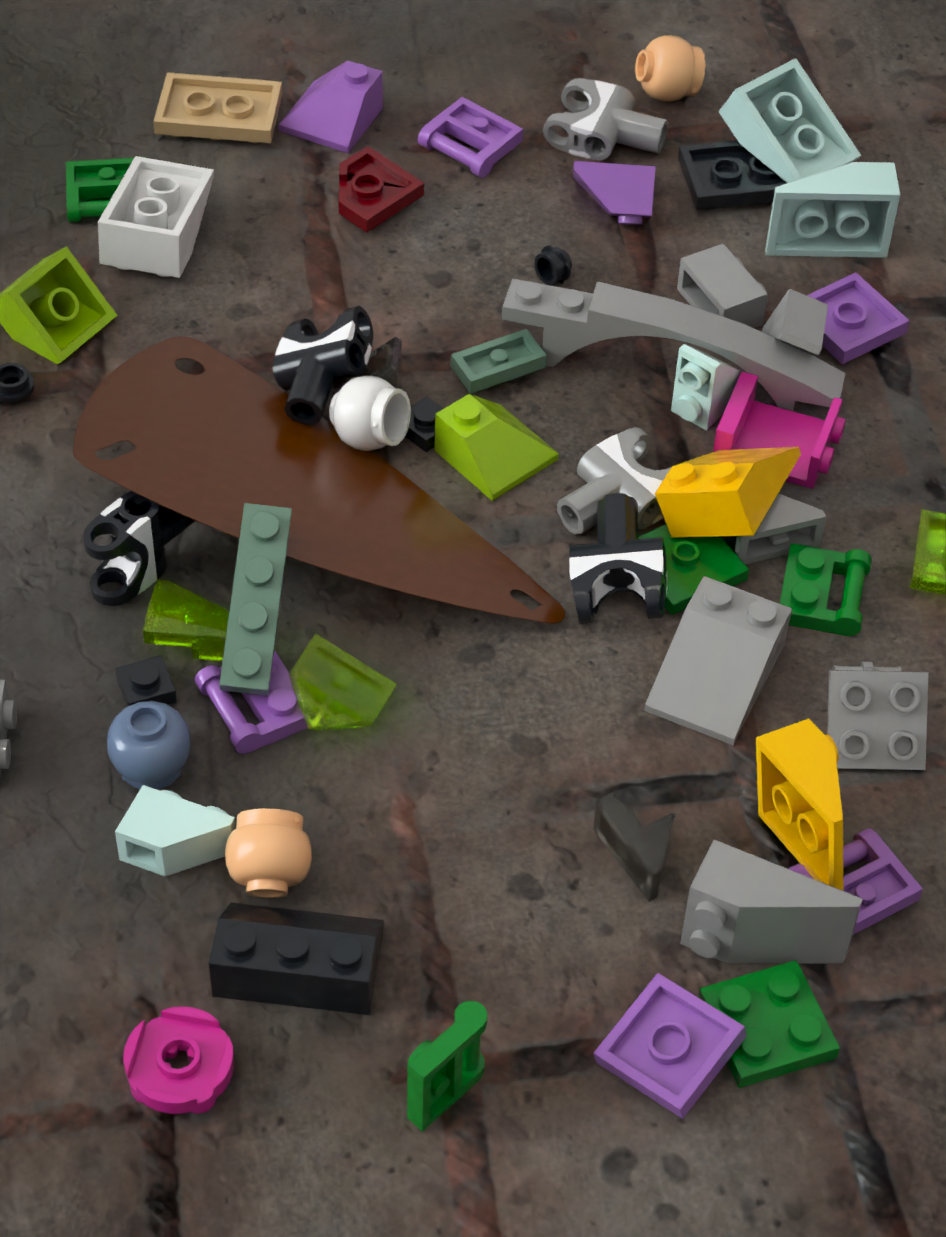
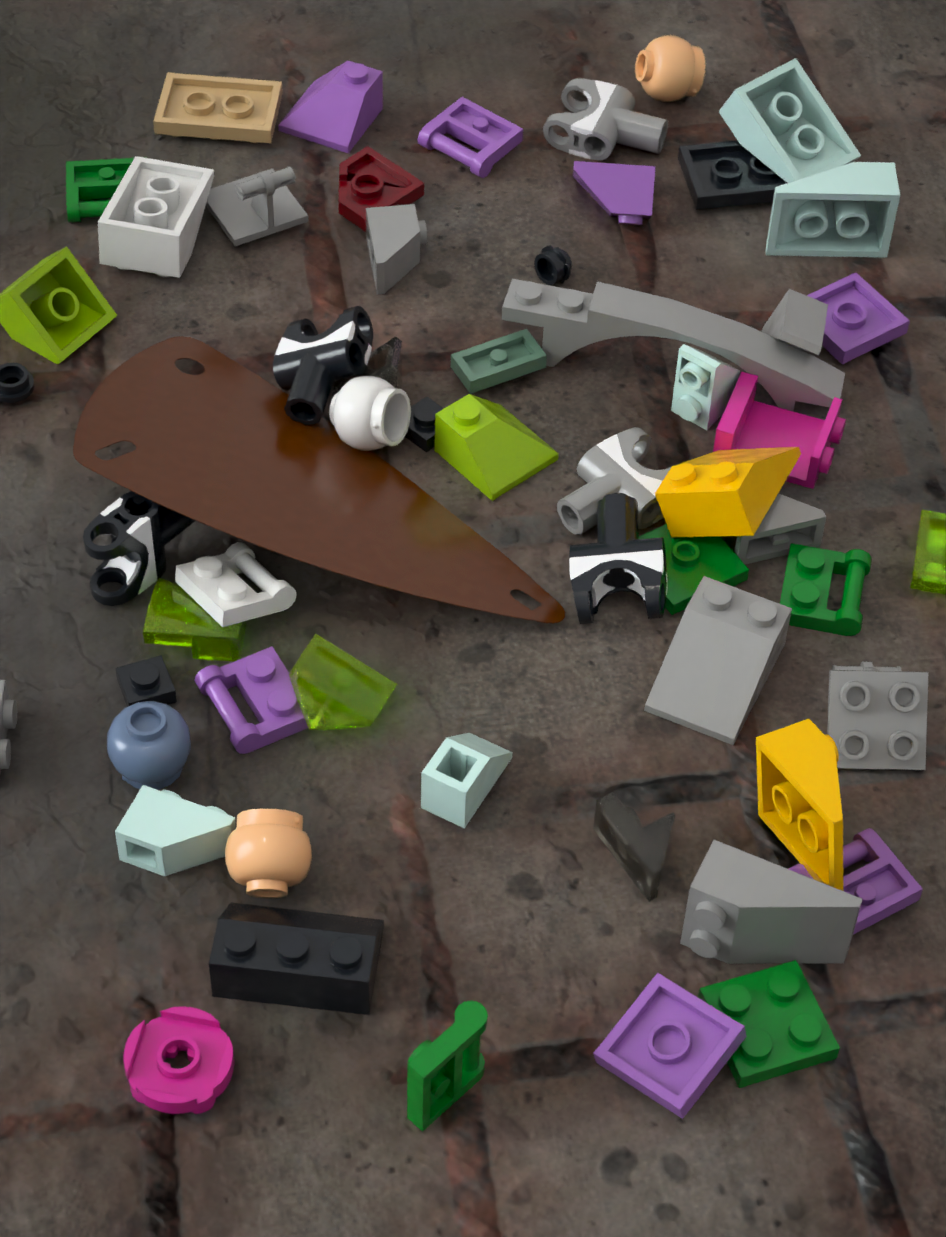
(225, 595): none -> white plate
(256, 205): none -> light grey plate
(256, 599): sand green plate -> none
(393, 243): none -> light grey slope
(461, 776): none -> light aqua slope
(722, 285): light grey piece -> none

